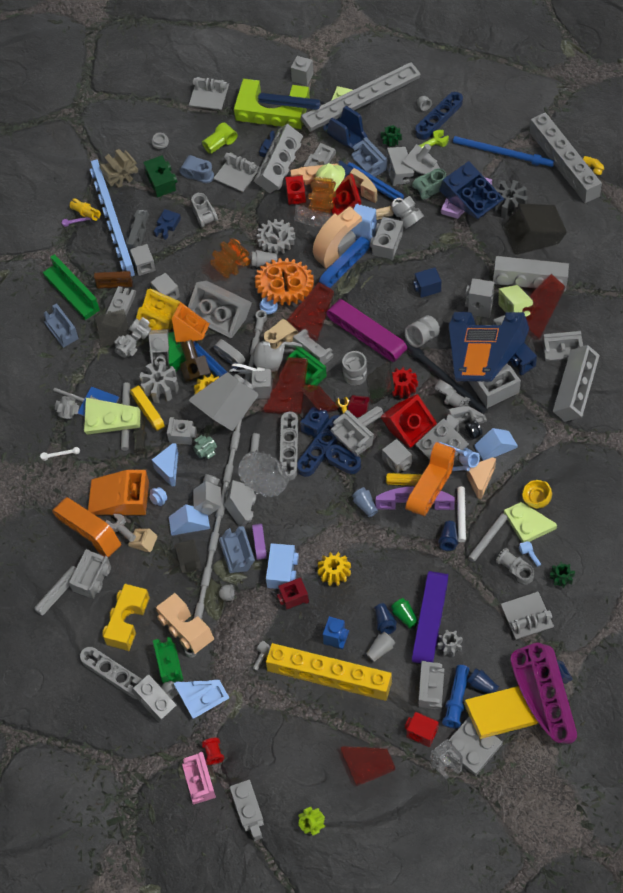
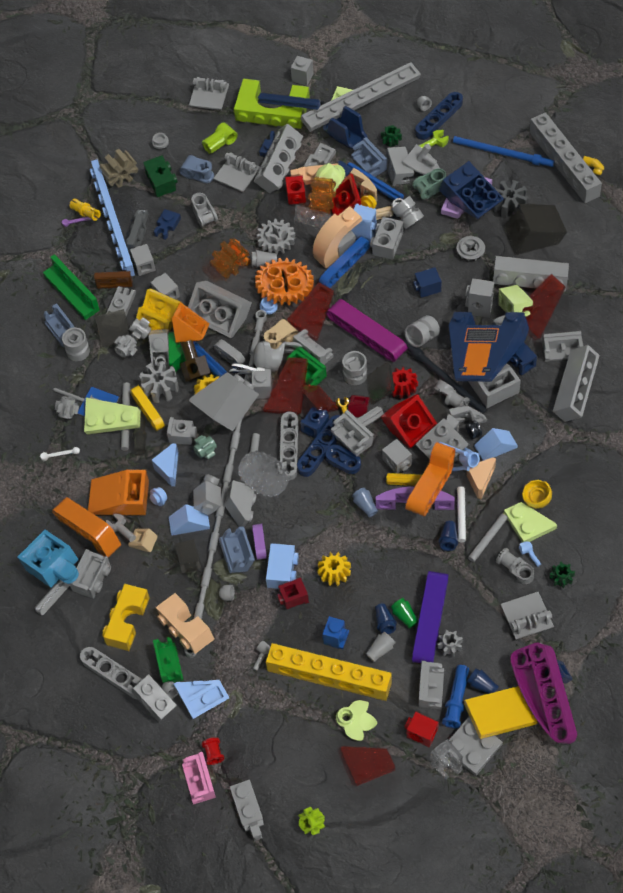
(50, 560): none -> dark azure brick
(75, 344): none -> light grey wheel
(358, 721): none -> yellowish green plate
(368, 201): none -> yellow plate
(469, 242): none -> light grey gear

